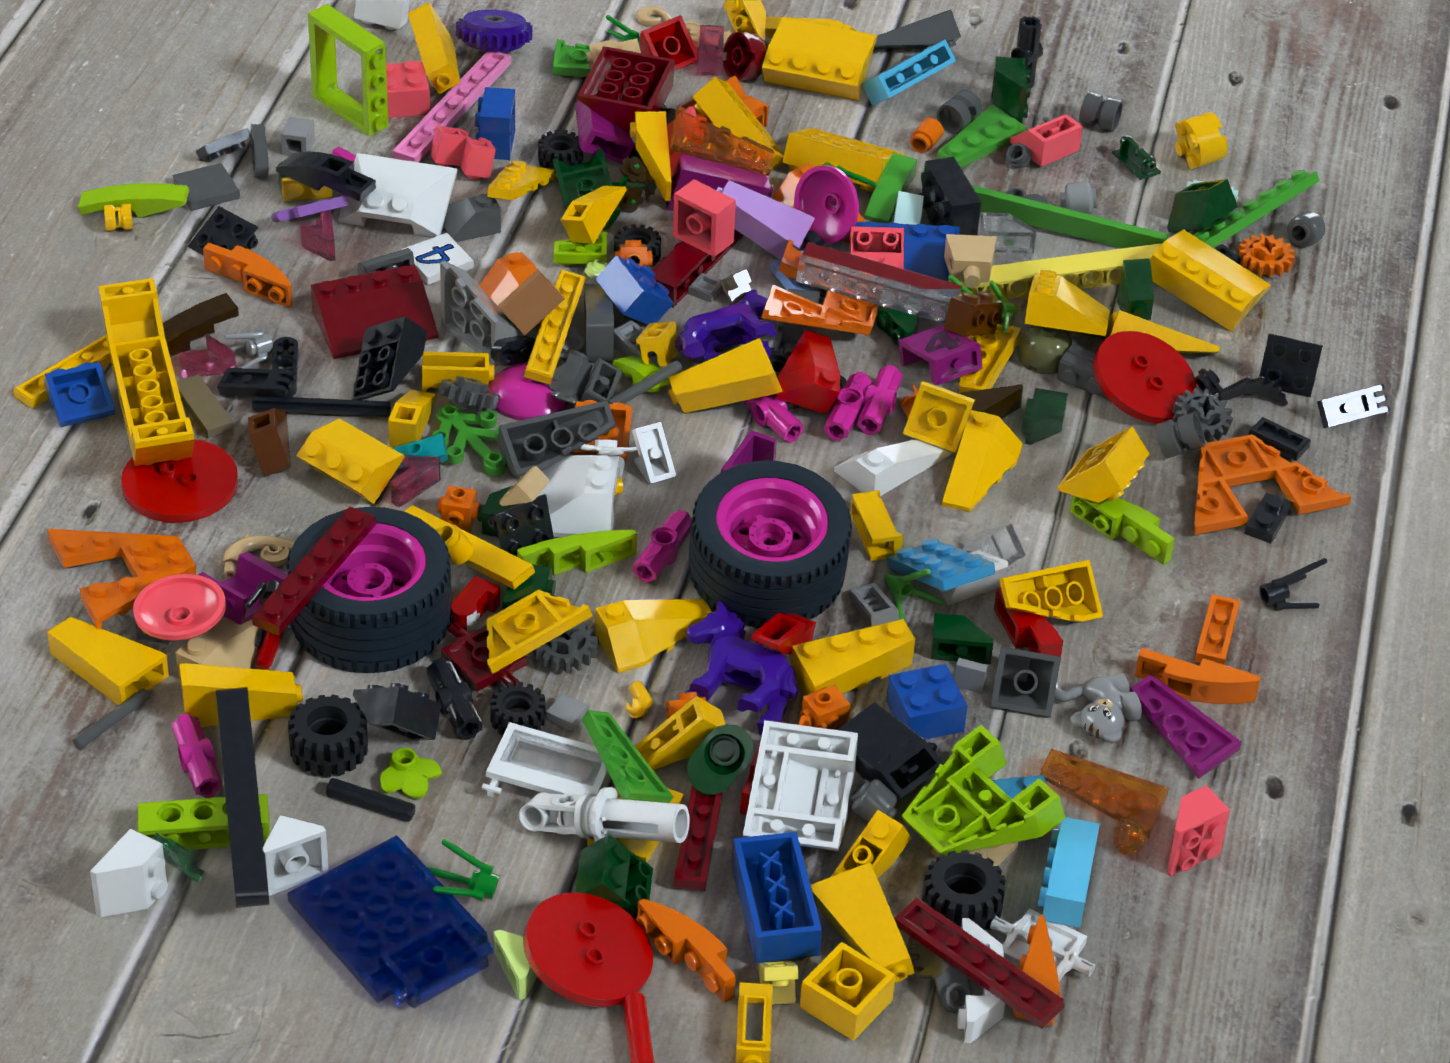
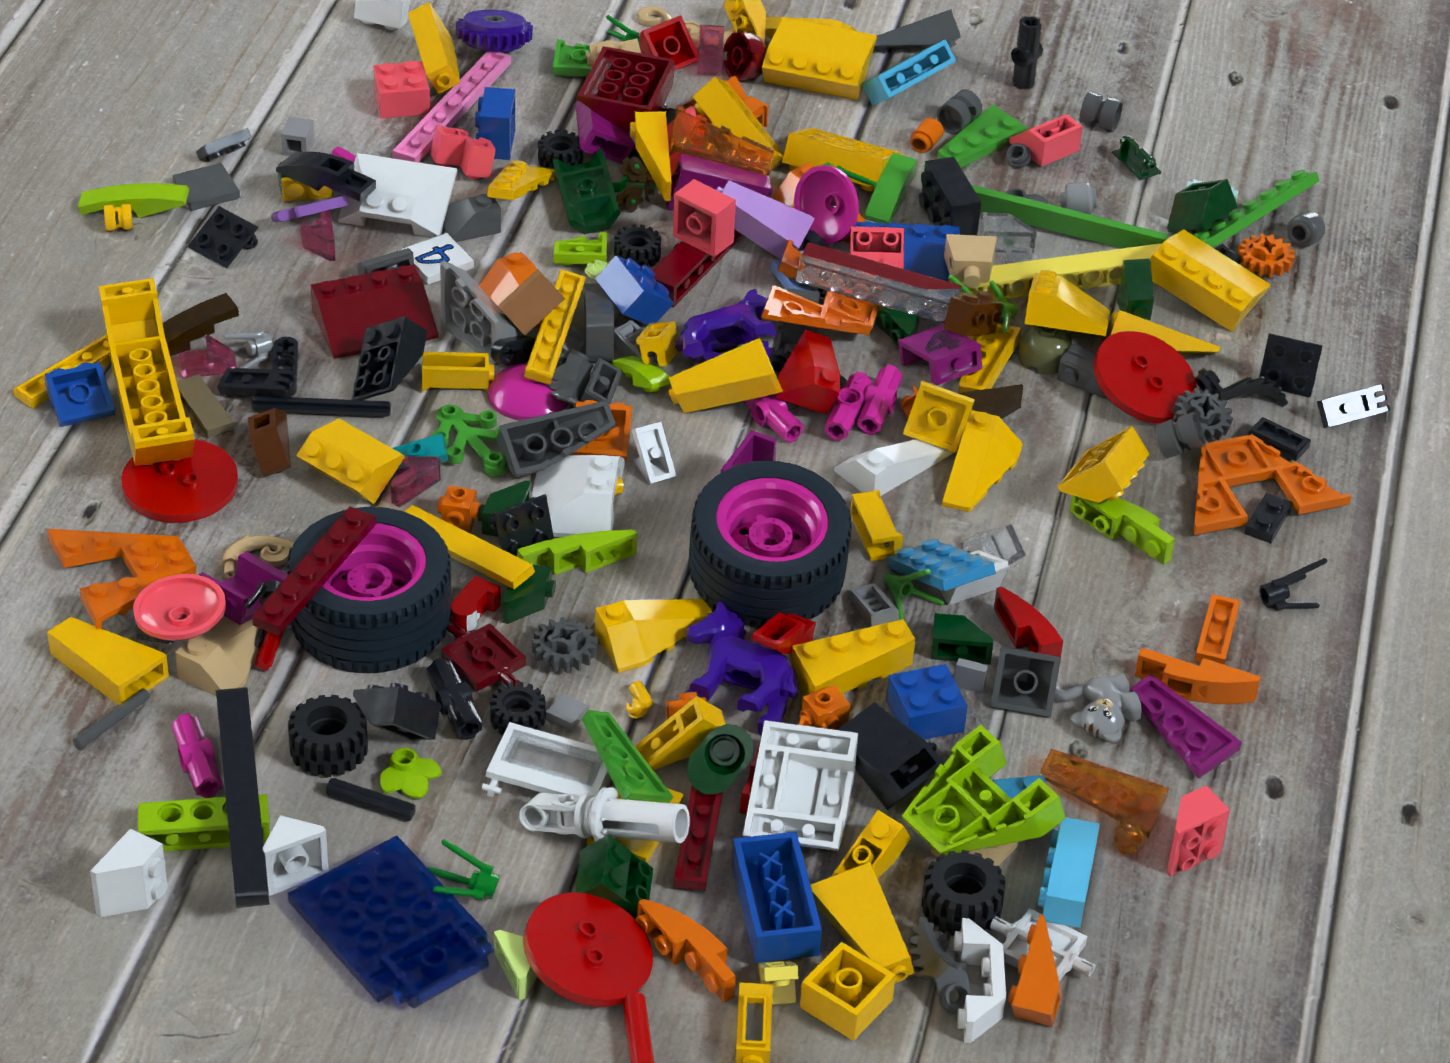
(179, 857): clear green slope -> none
(251, 269): orange slope -> none
(259, 150): dark grey beam -> none
(269, 692): yellow slope -> none
(326, 25): lime window -> none
(410, 417): yellow slope -> none
(458, 544): yellow brick -> none
(468, 394): dark grey gear -> none
(525, 488): tan slope -> none
(529, 625): yellow wing -> none
(590, 213): yellow slope -> none
(607, 447): white plate -> none
(635, 248): orange brick -> none
(647, 383): dark grey bar -> none
(663, 546): dark pink piece -> none
(705, 287): light grey tile -> none
(736, 286): piece -> none
(872, 797): dark grey head -> none
(908, 208): light aqua slope -> none
(979, 963): dark red plate -> none
(1011, 86): dark green slope -> none
(1045, 415): clear green slope -> none
(1055, 592): yellow wedge -> none
(1200, 140): yellow brick -> none

